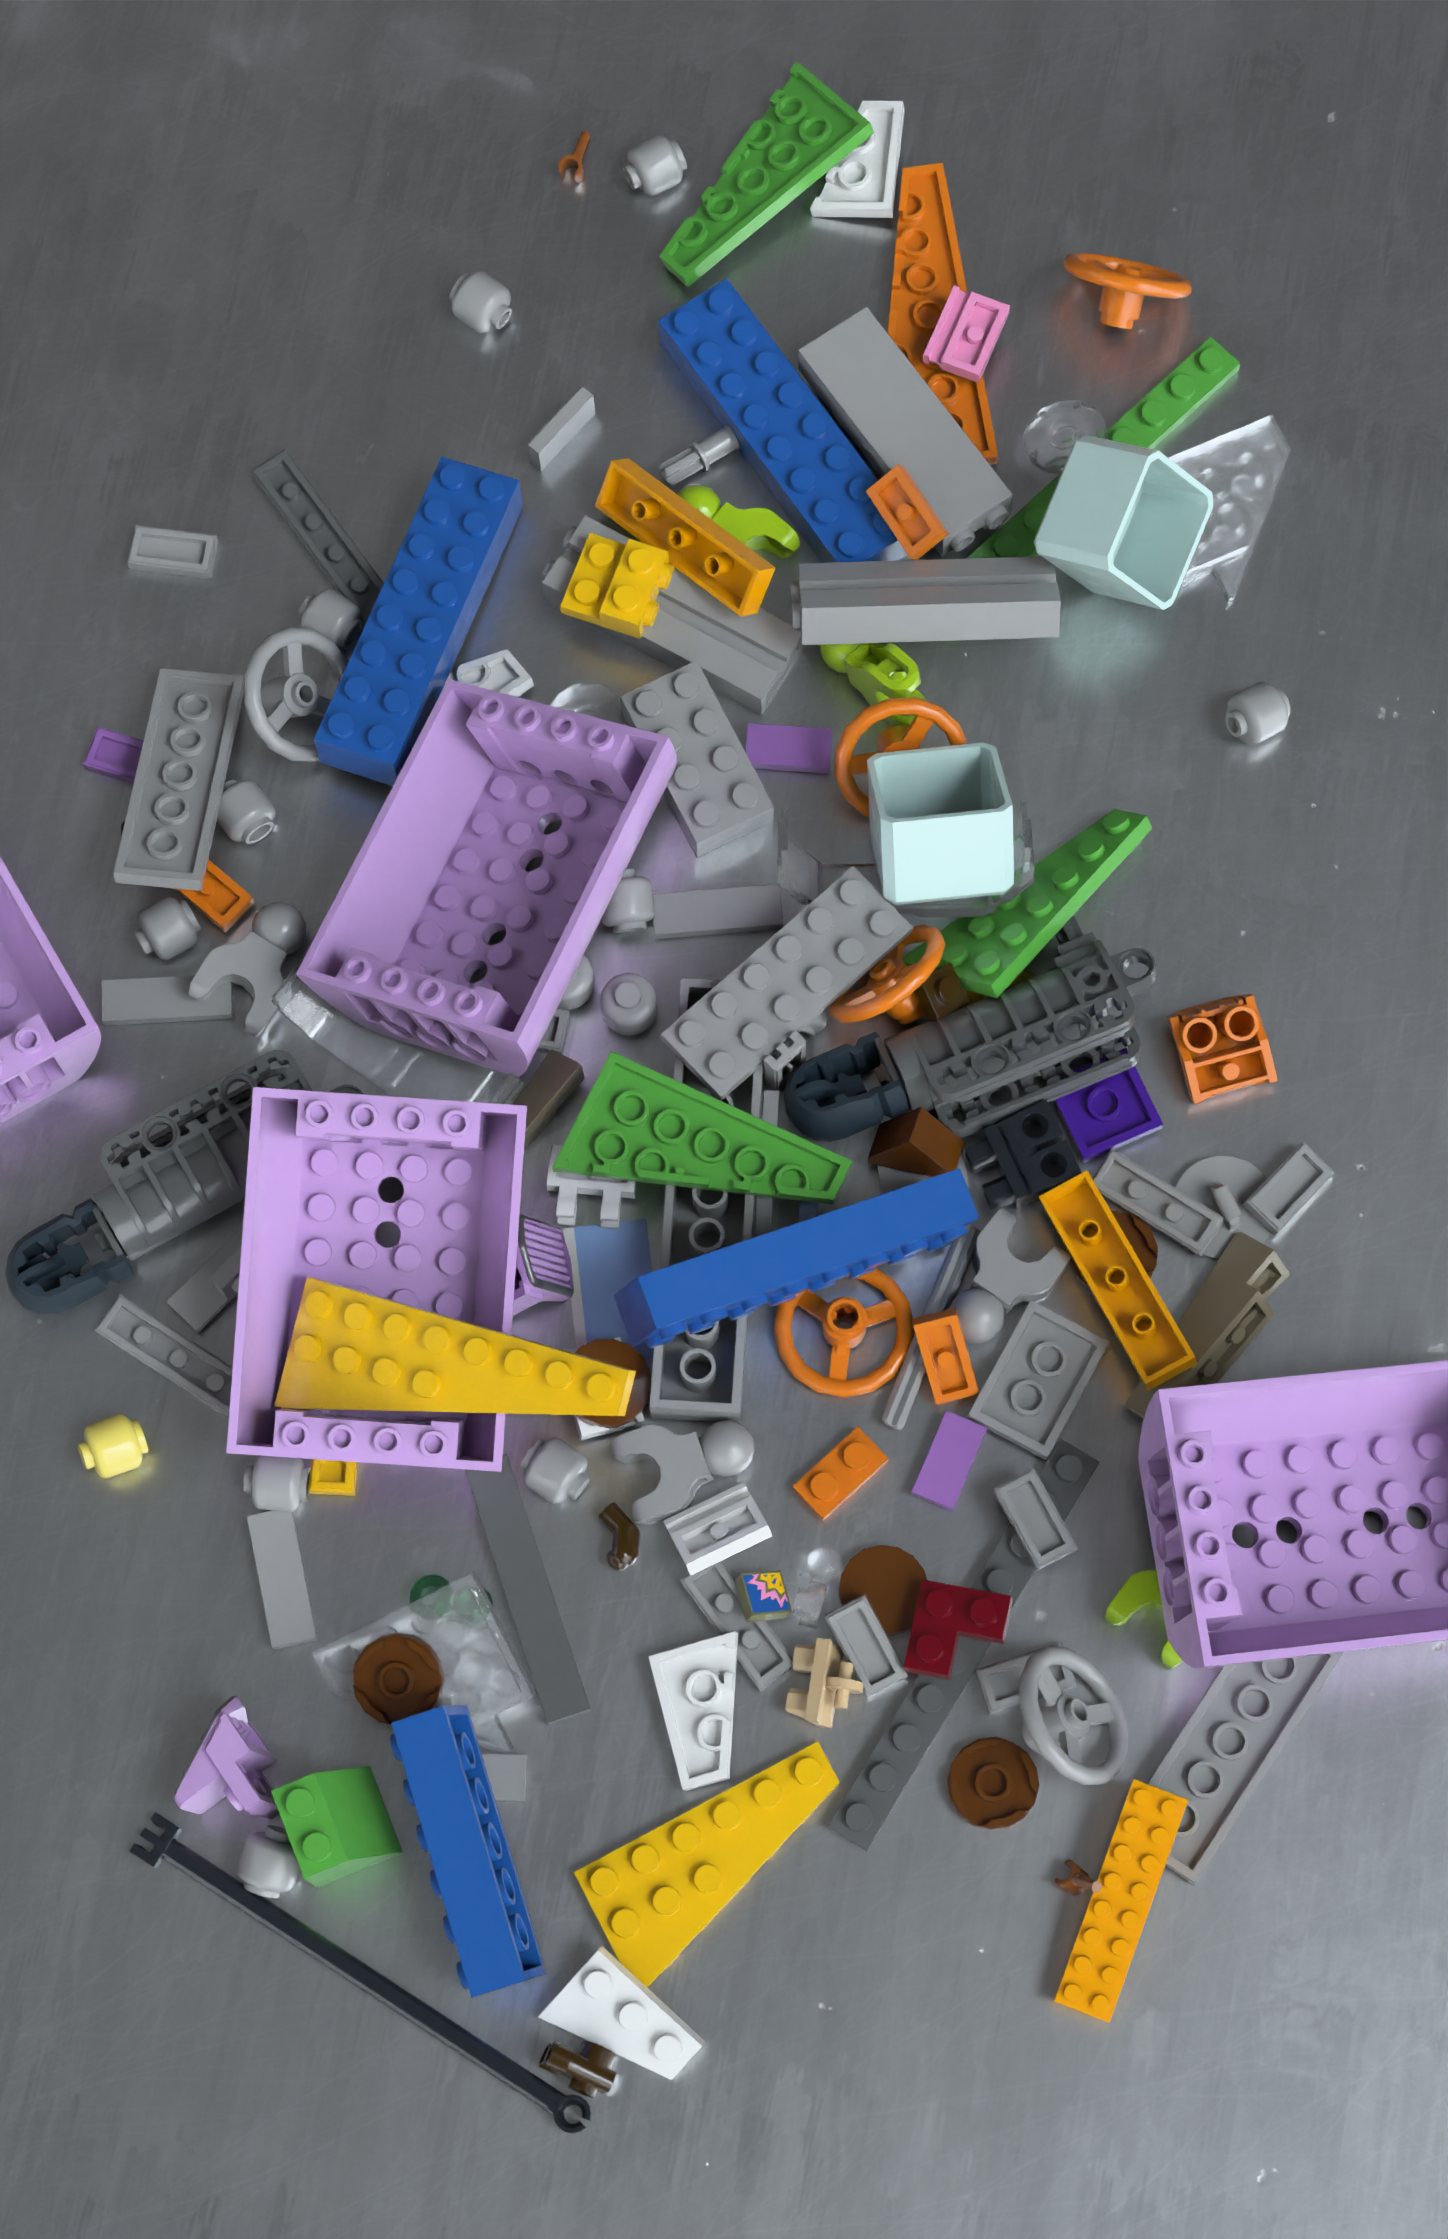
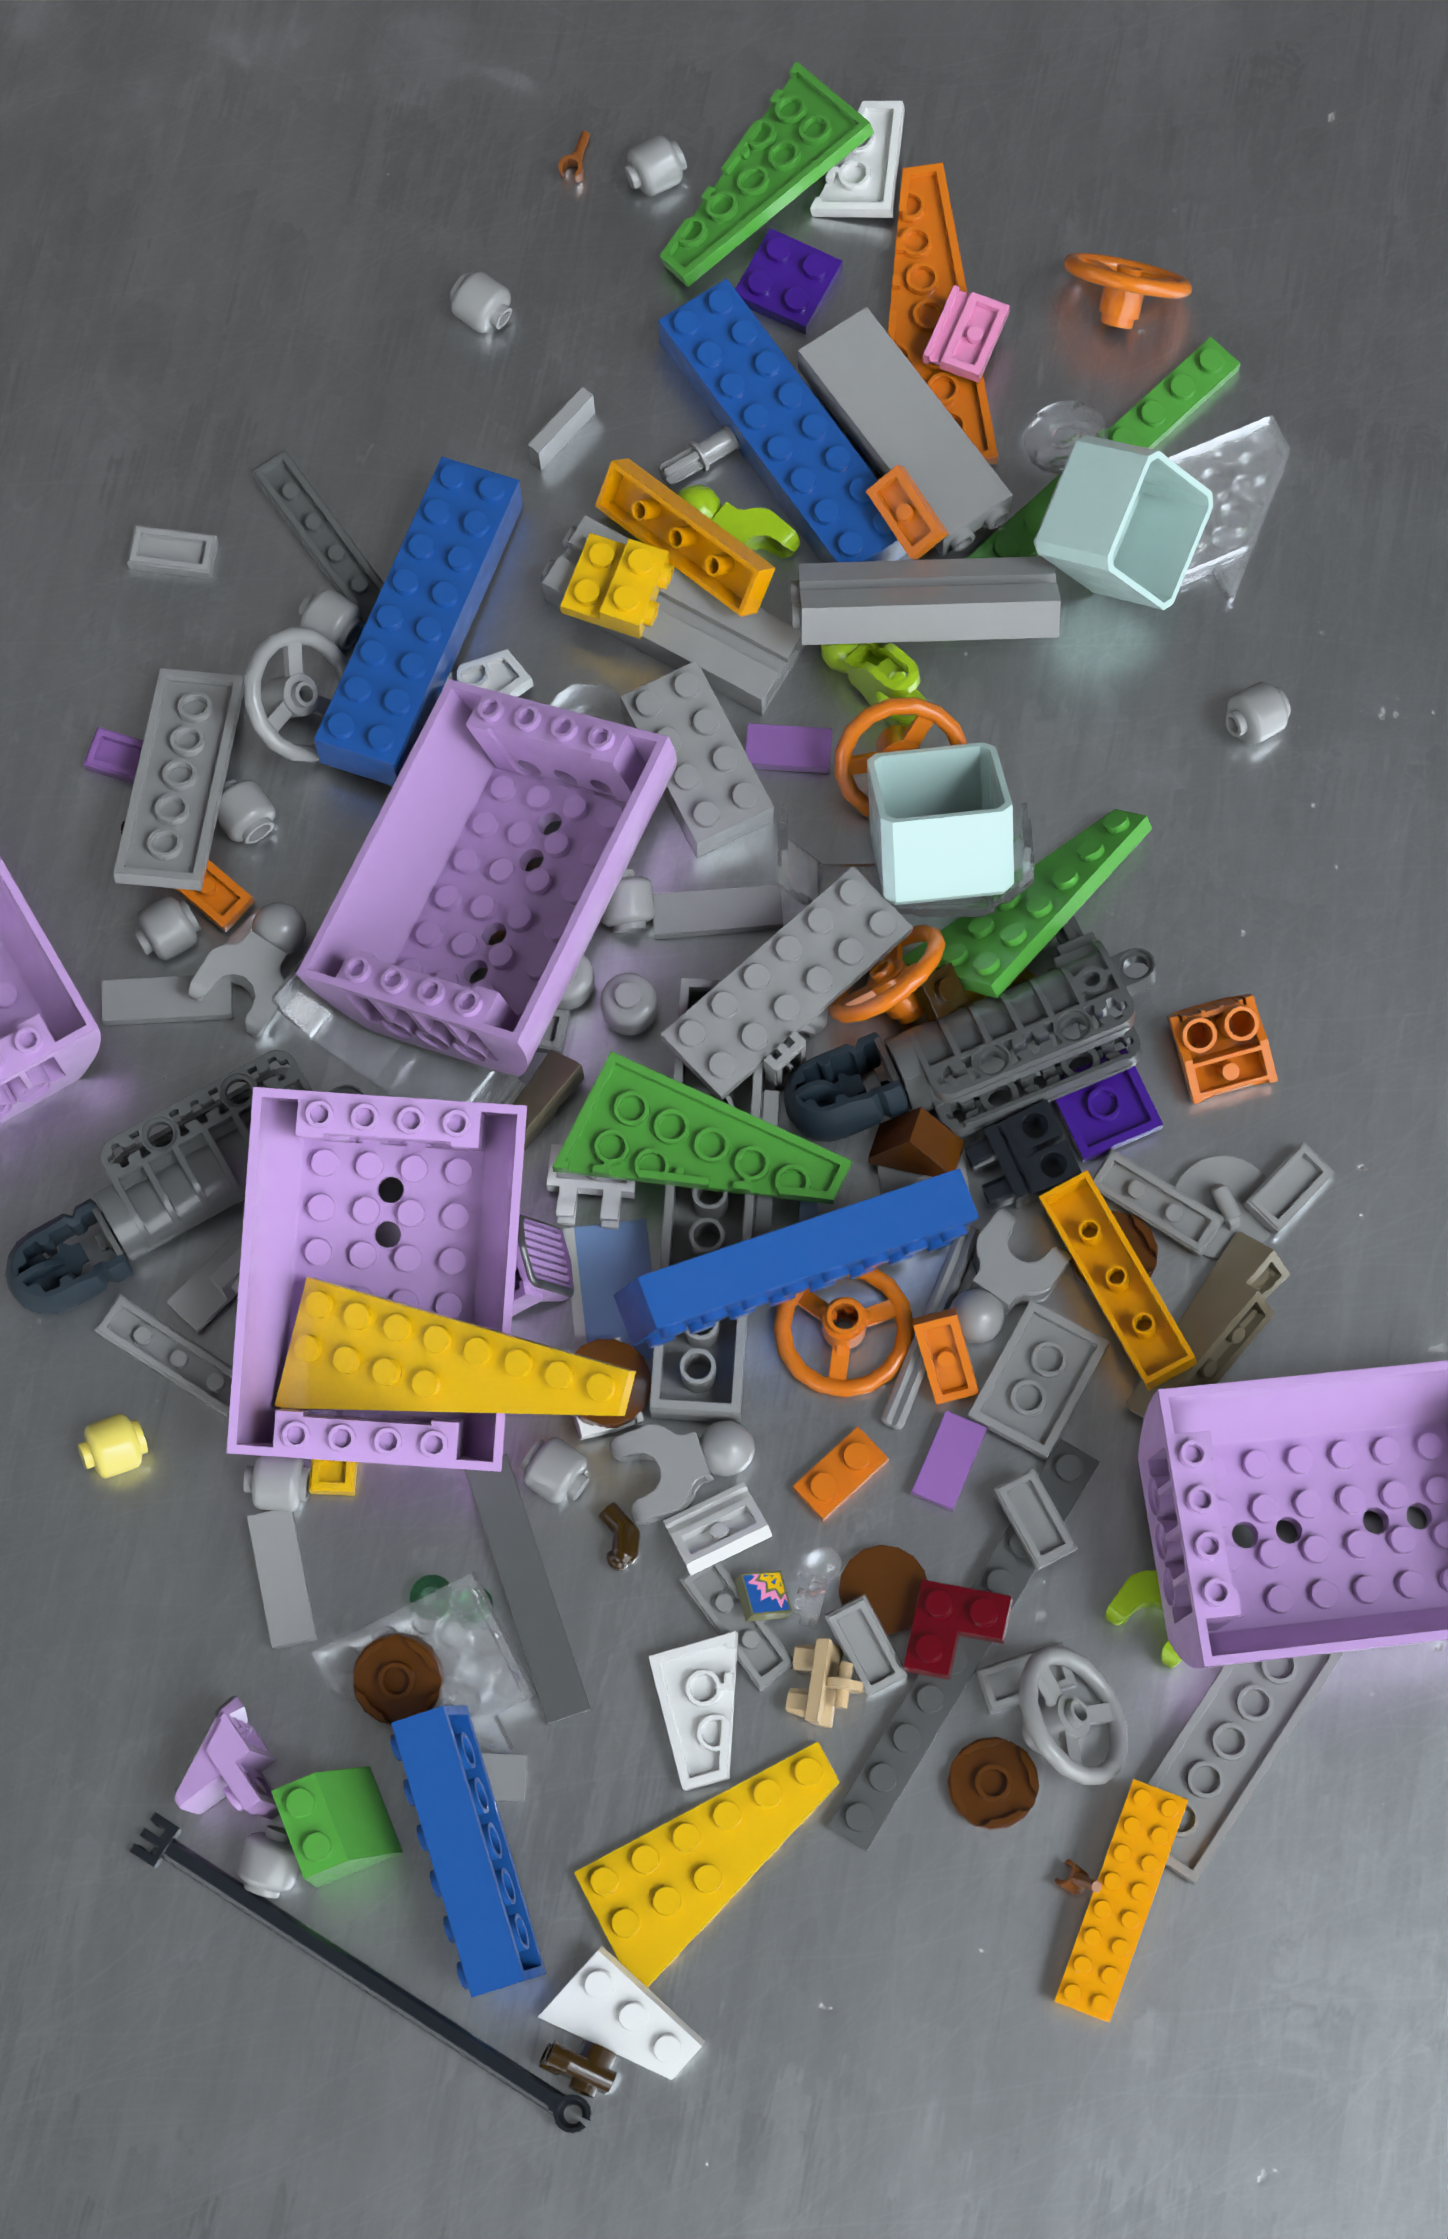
(788, 280): none -> dark purple plate

